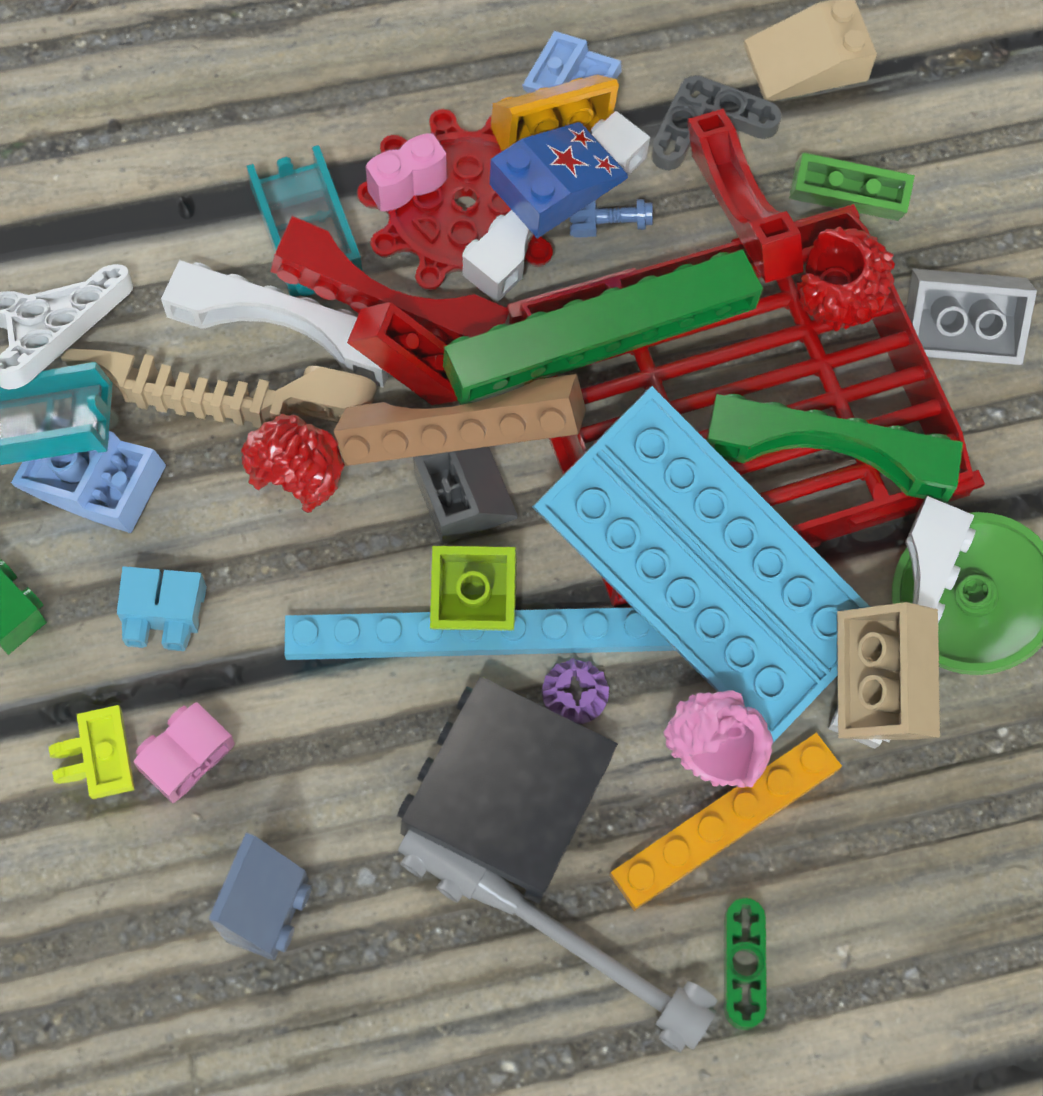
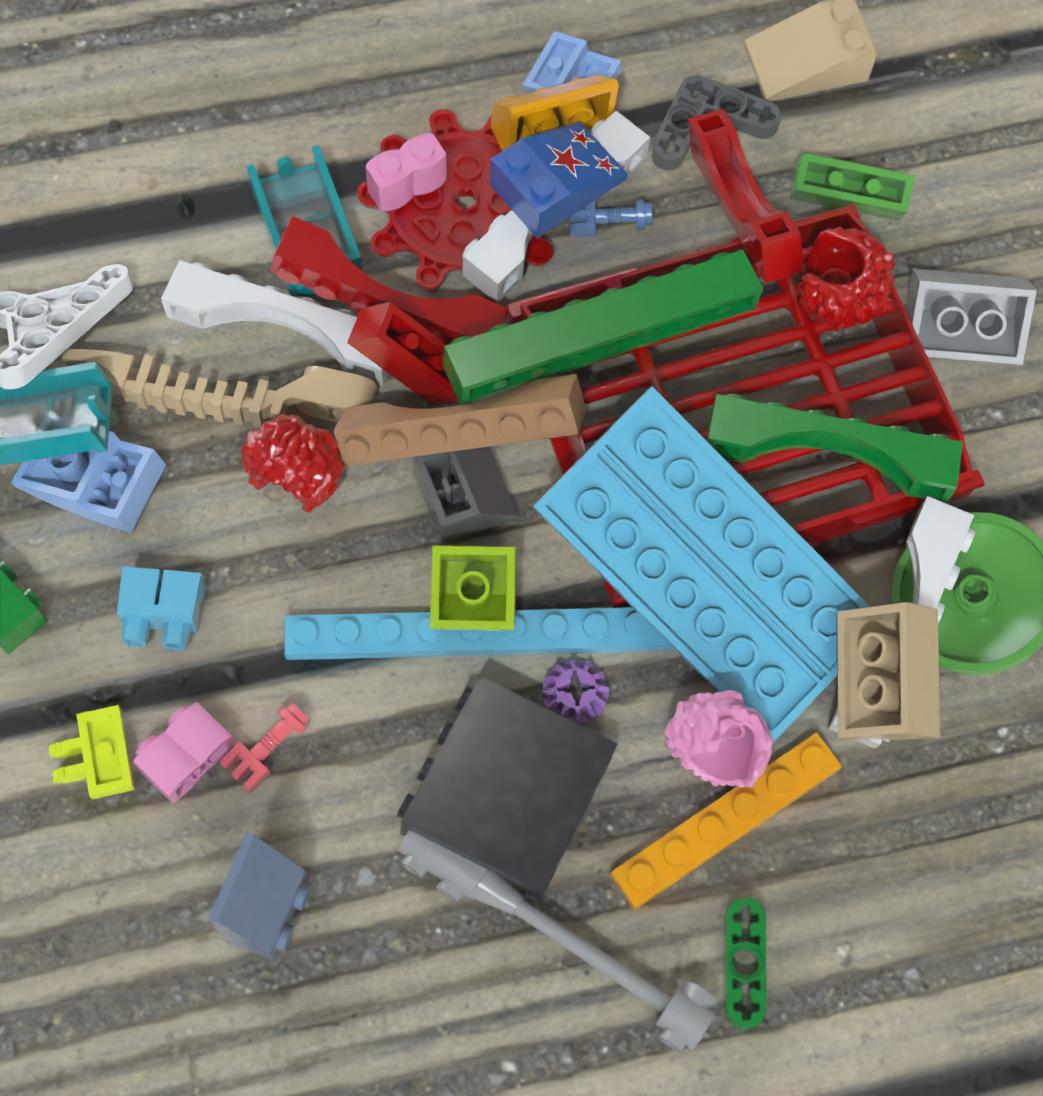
(252, 760): none -> coral hinge

